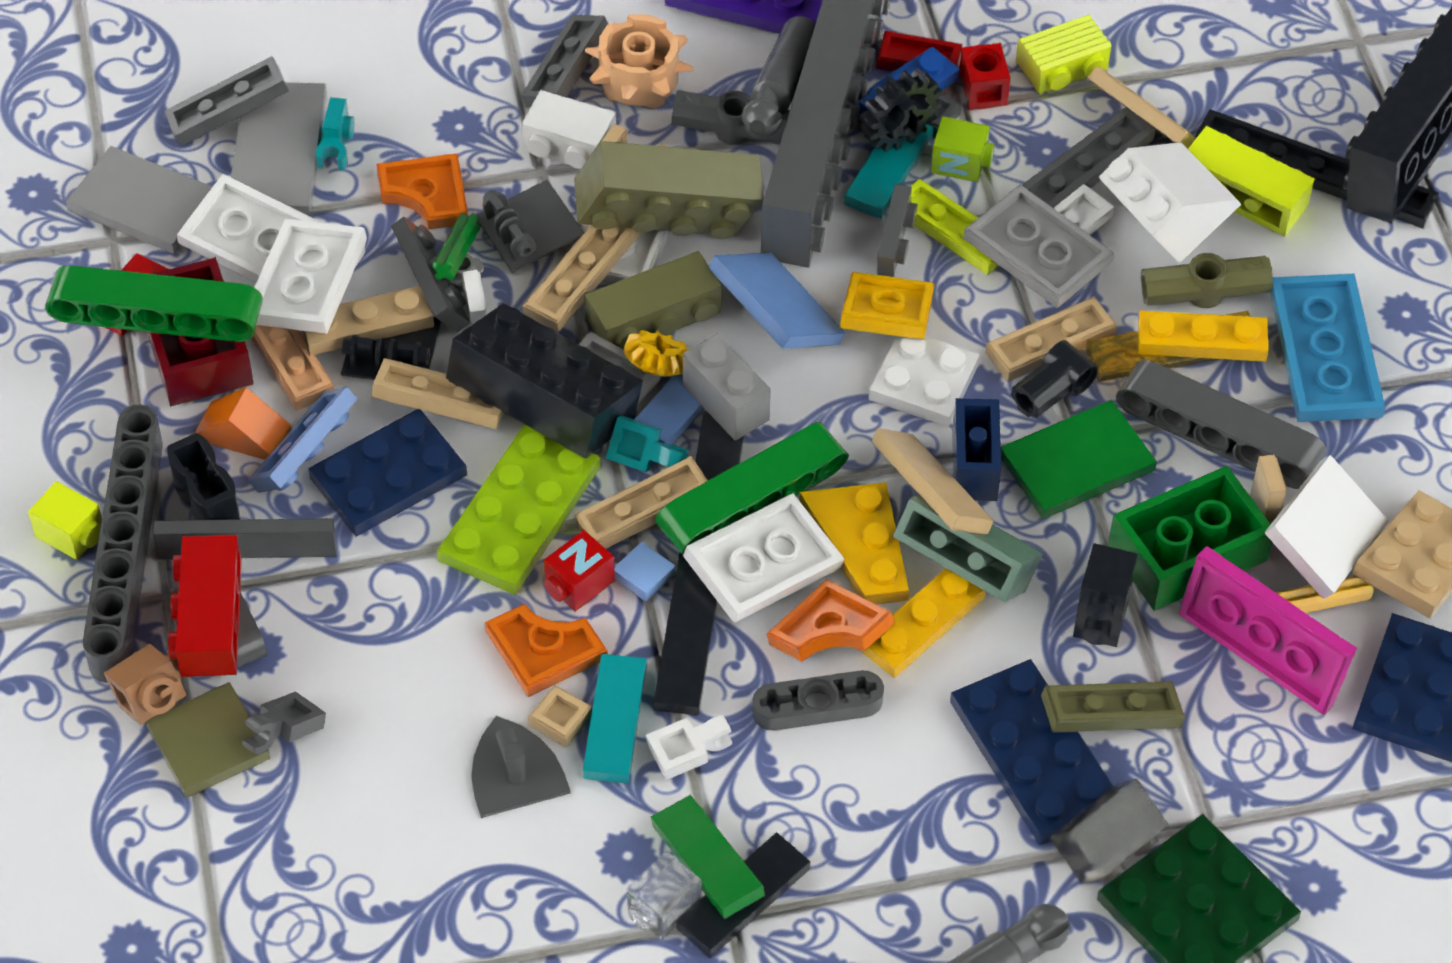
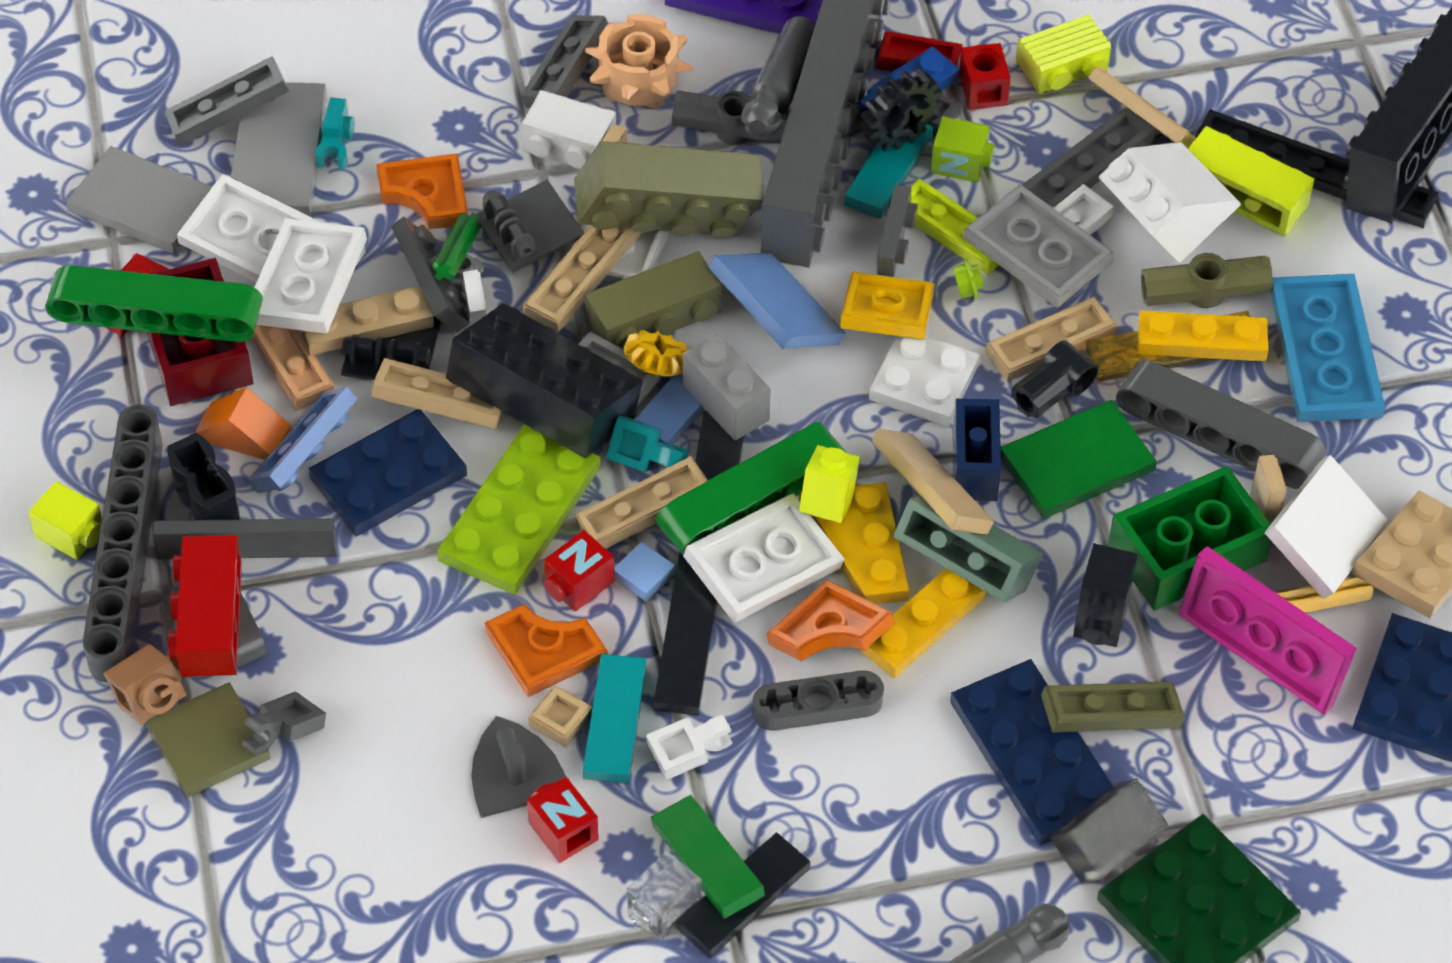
(562, 818): none -> red brick
(829, 483): none -> neon yellow brick
(968, 279): none -> lime plate

